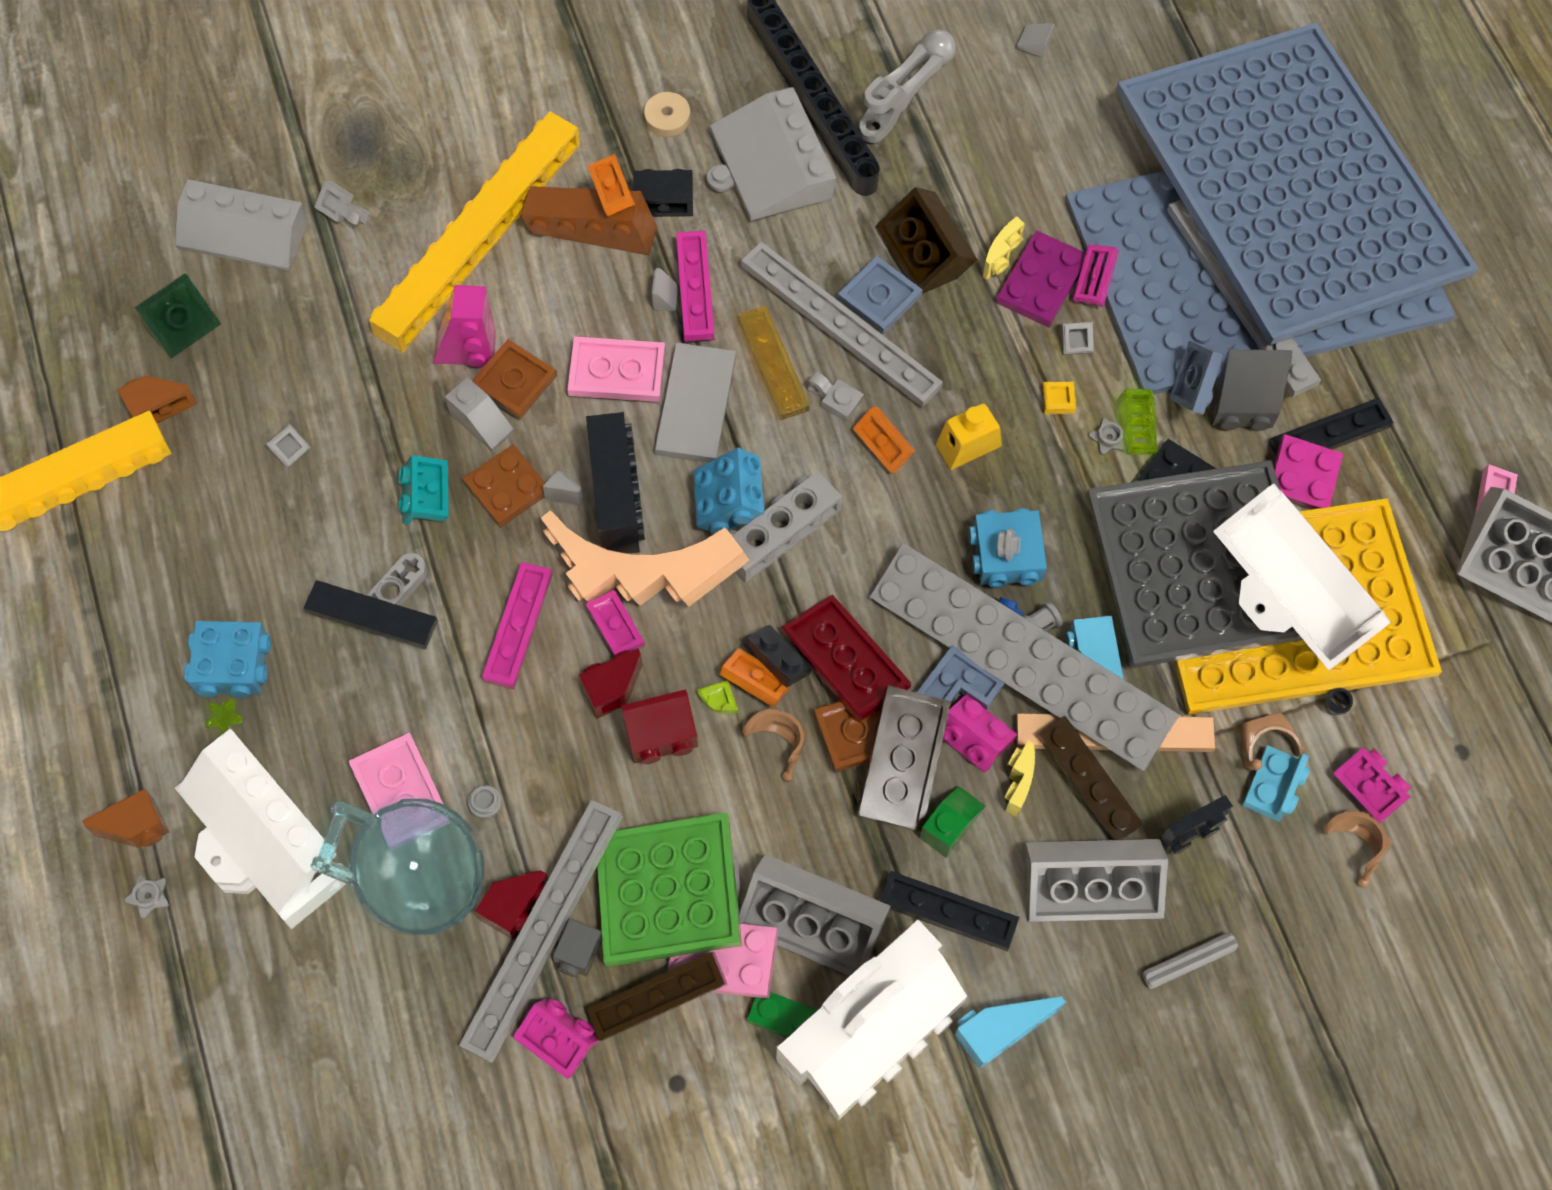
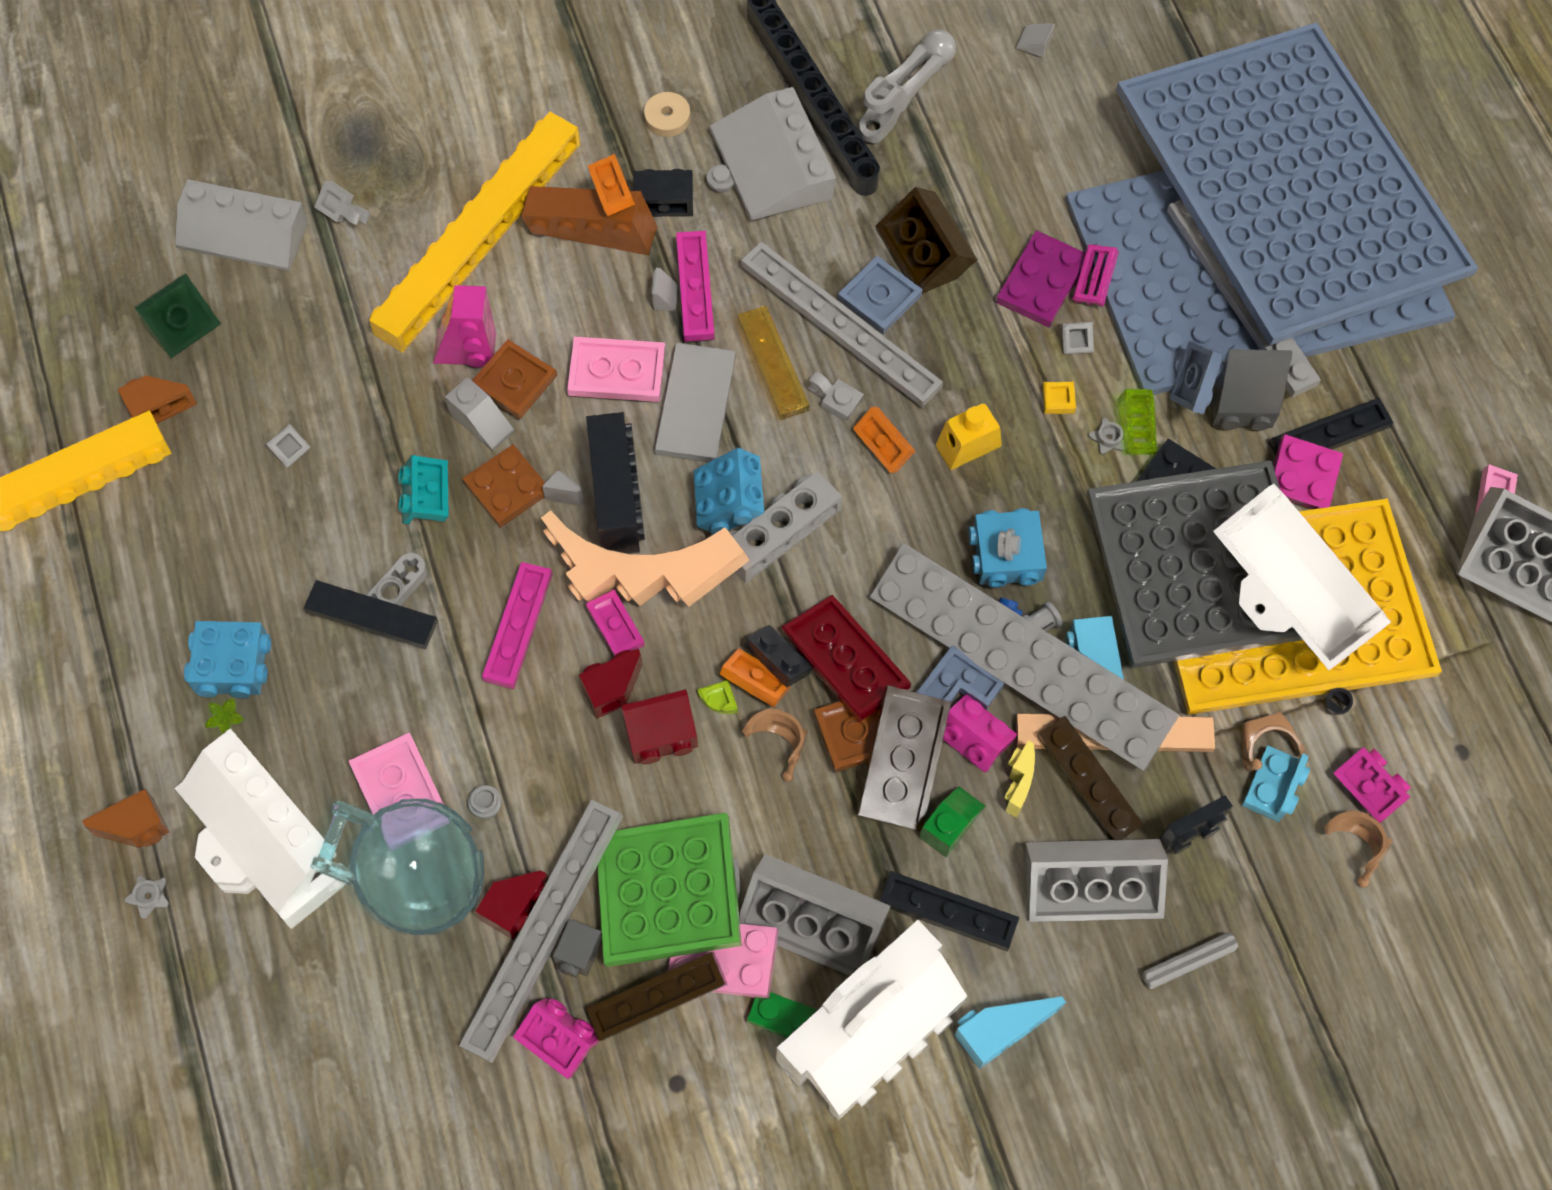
(1004, 243): light yellow slope -> none

